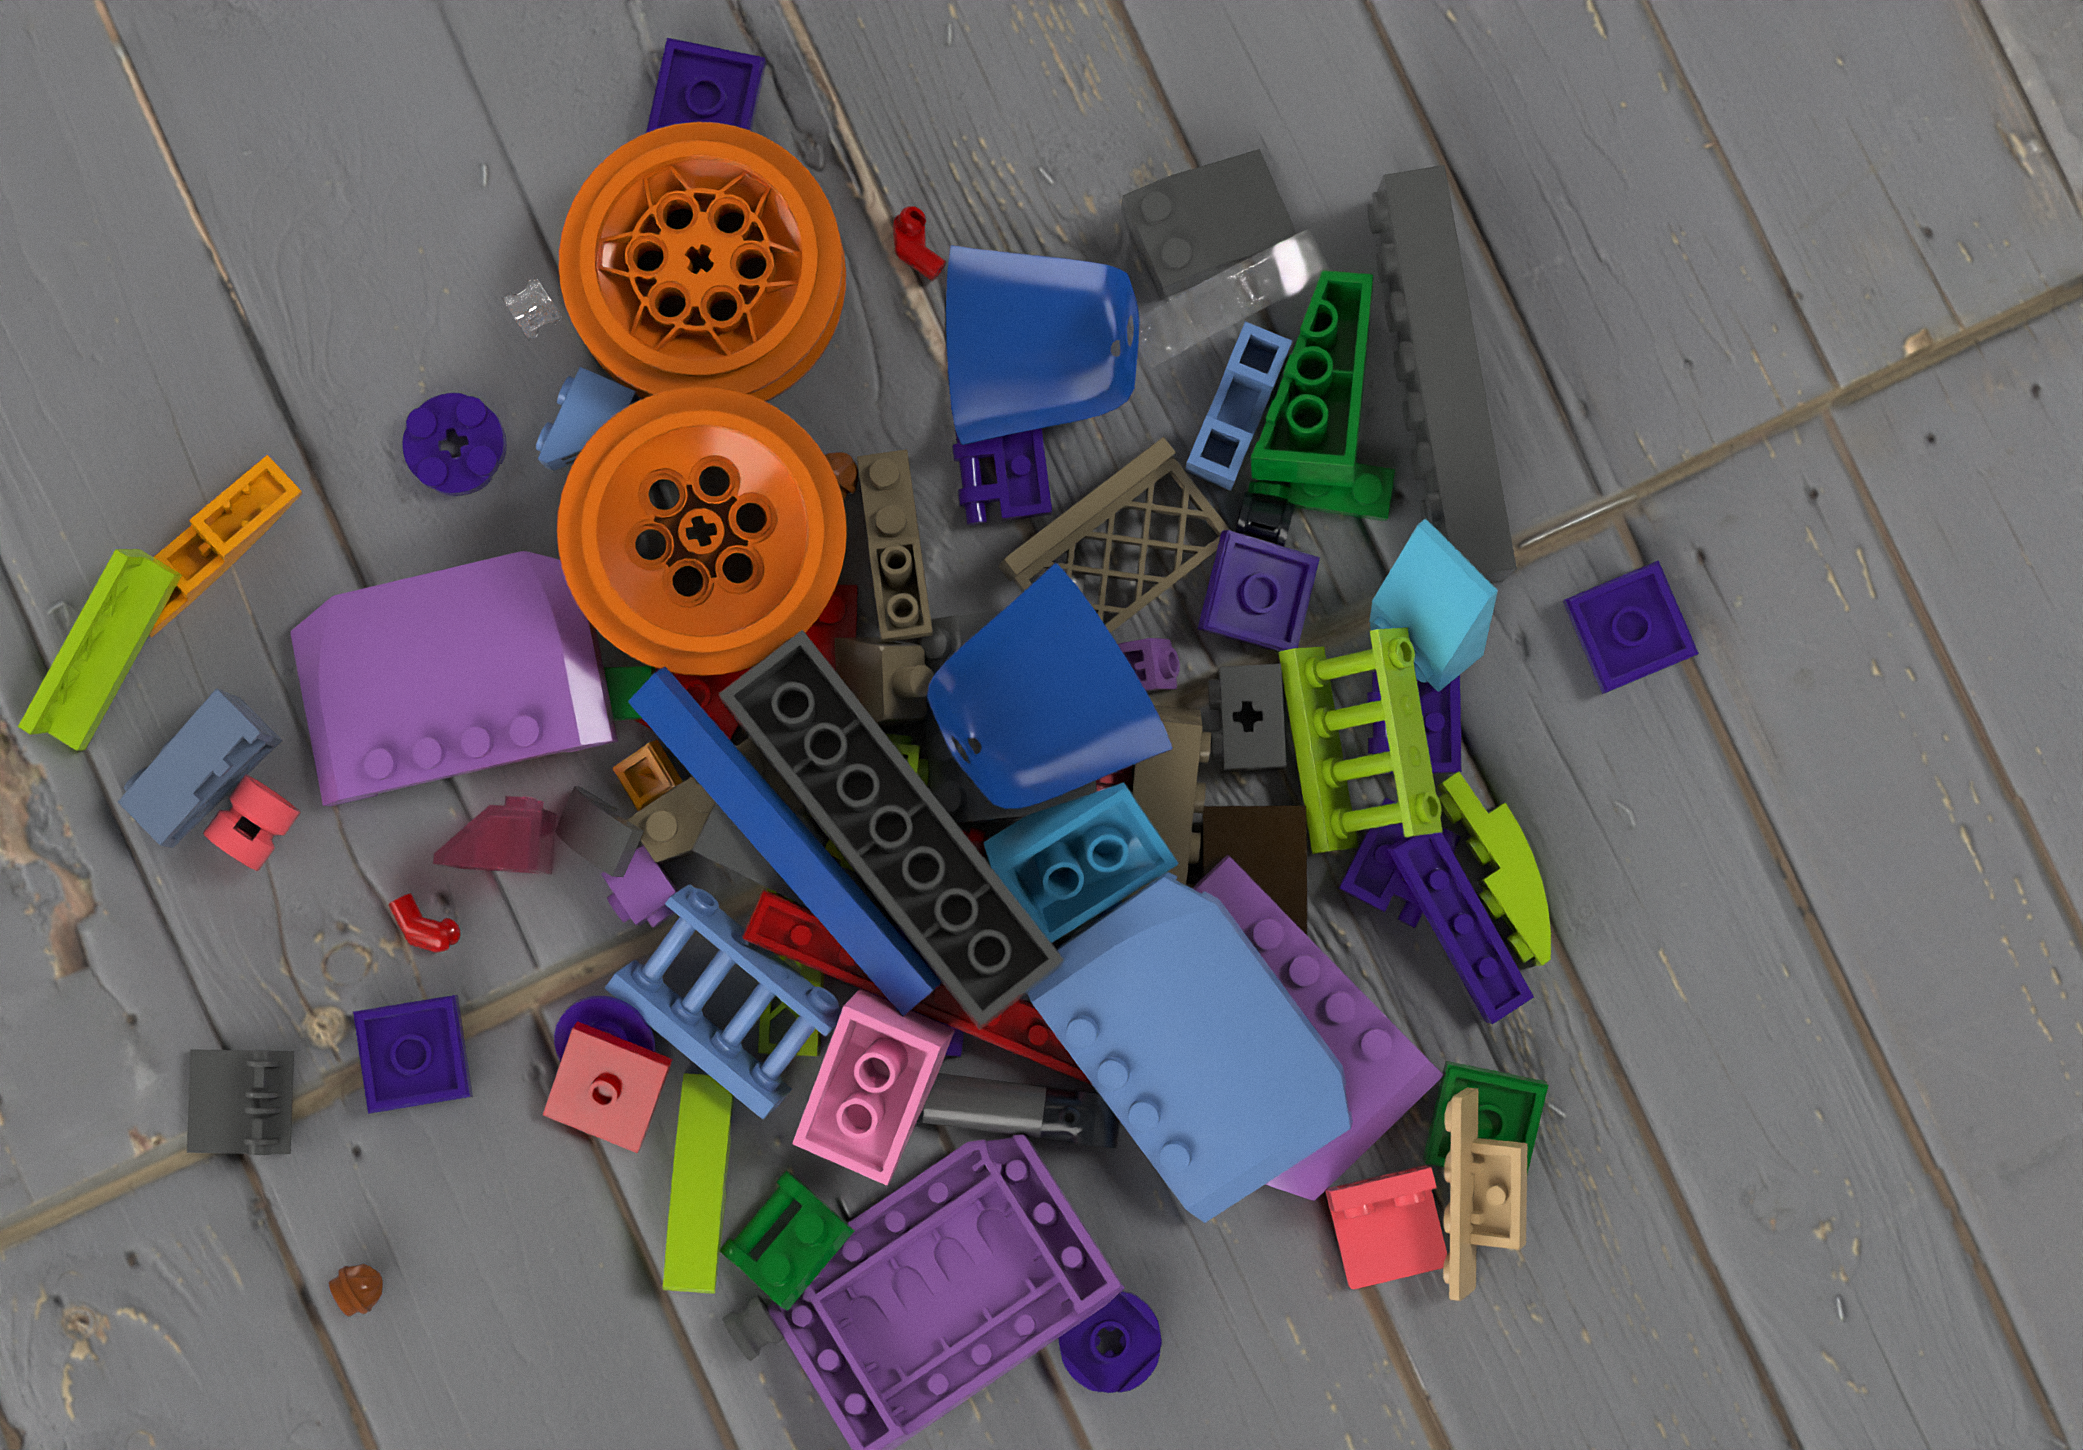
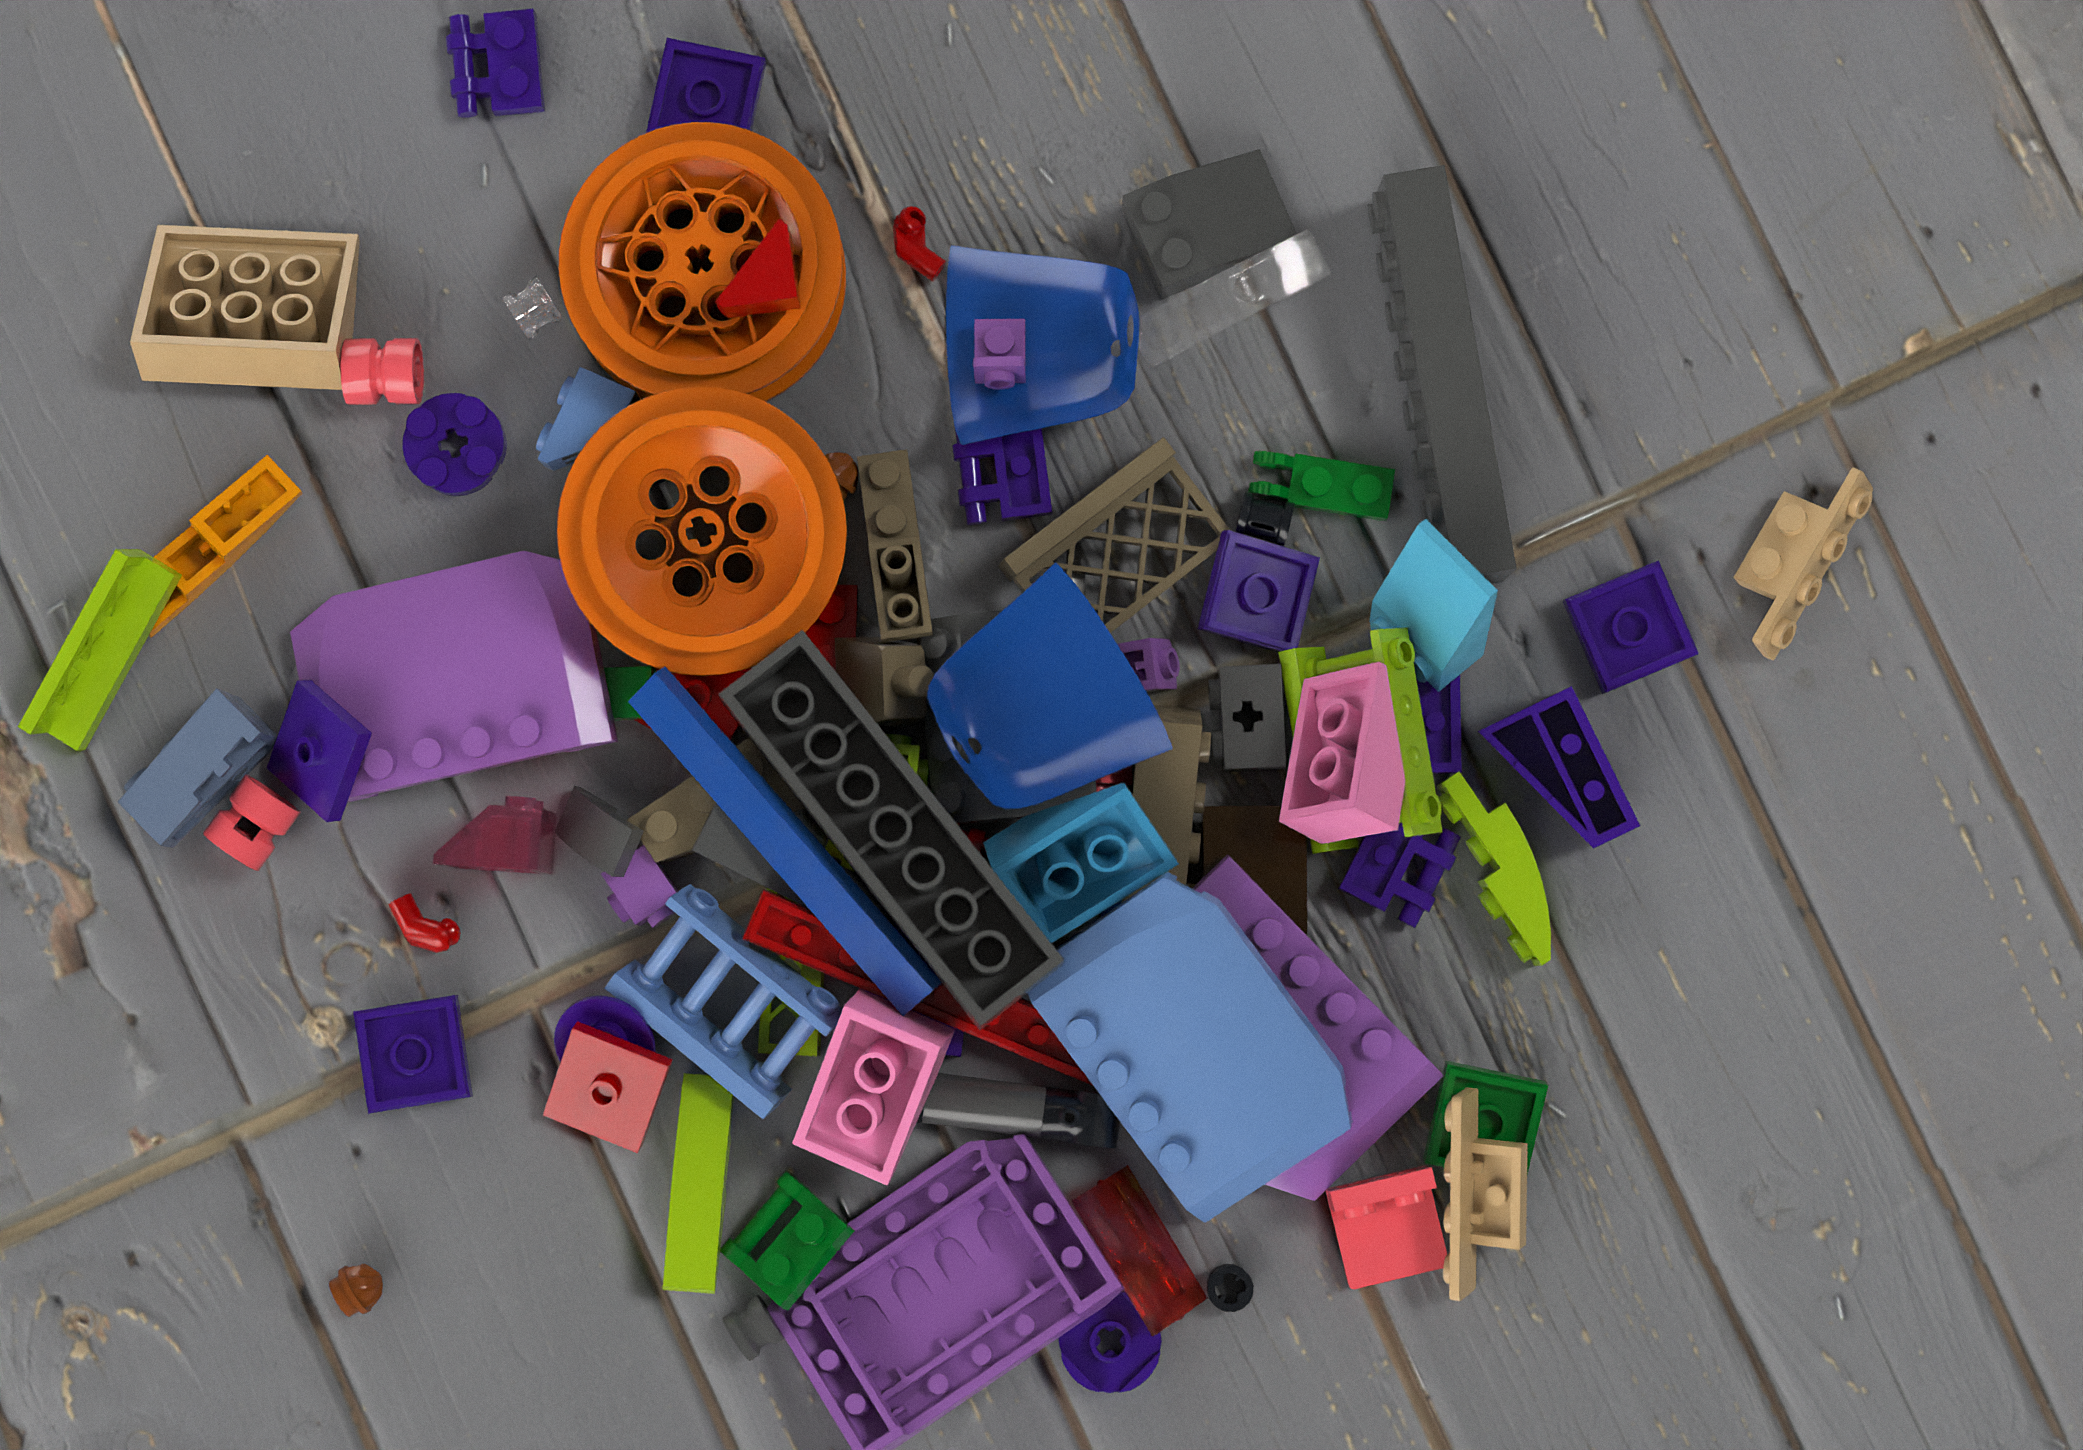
(240, 1101): dark grey hinge -> none
(246, 307): none -> tan slope
(319, 750): none -> dark purple plate
(374, 371): none -> coral wheel
(512, 63): none -> dark purple plate
(647, 774): light orange tile -> none
(765, 280): none -> red slope
(999, 352): none -> medium lavender bracket
(1139, 1250): none -> clear red piece
(1238, 406): medium blue arch -> none
(1242, 1297): none -> black bush
(1318, 406): green wedge -> none
(1344, 758): none -> bright pink slope
(1461, 924): dark purple plate -> none
(1566, 765): none -> dark purple wedge
(1795, 554): none -> tan bracket

